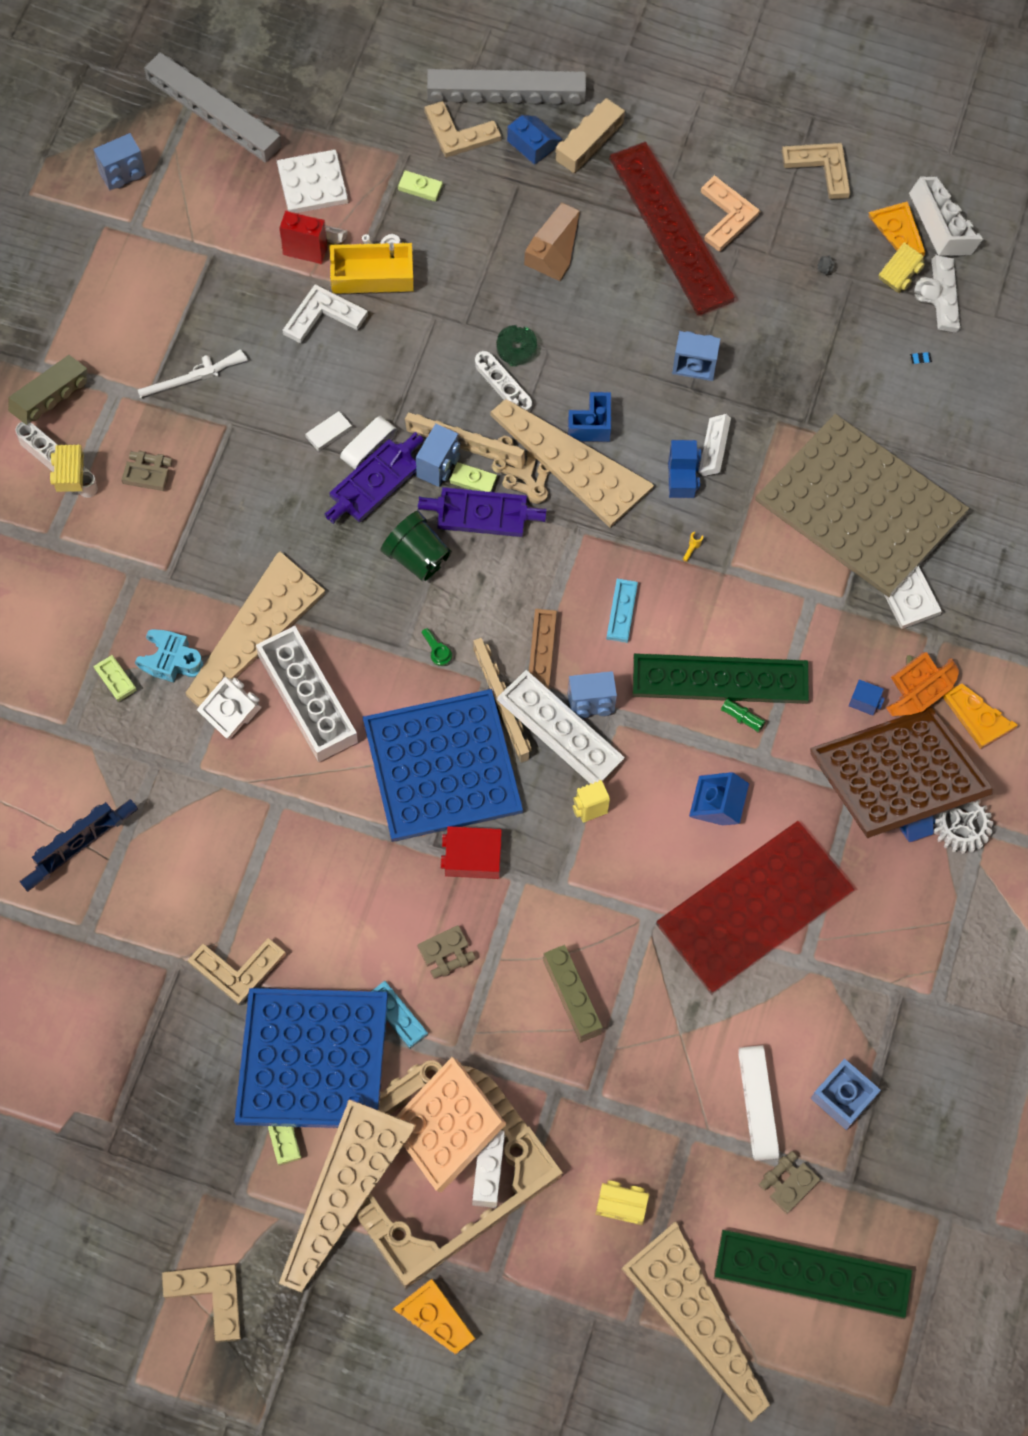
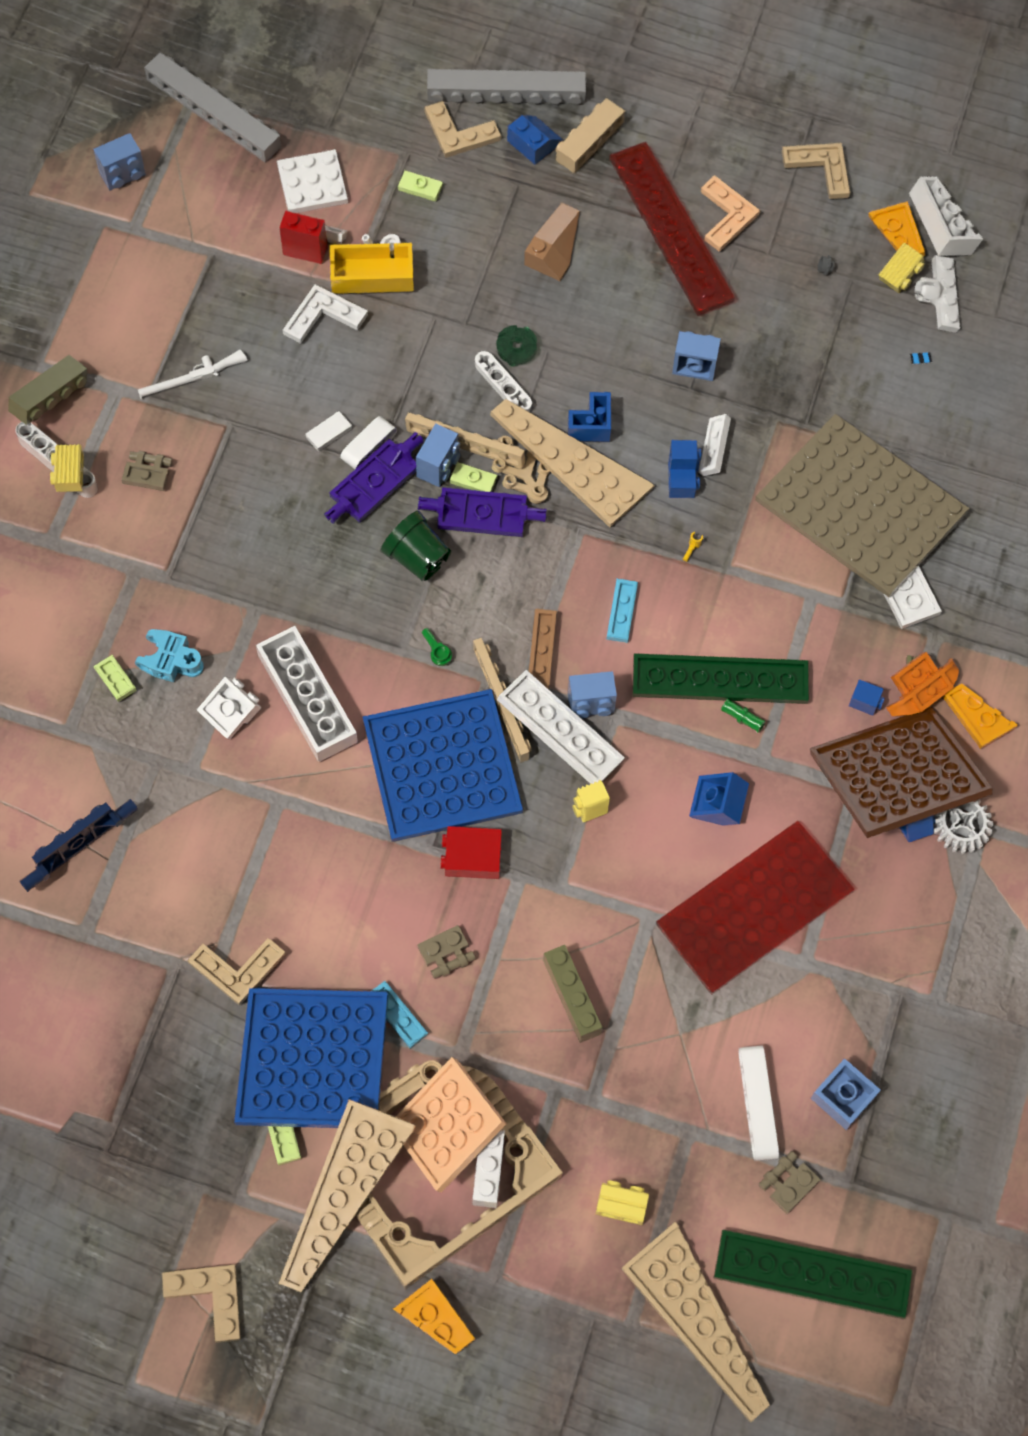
(271, 608): tan wing -> none

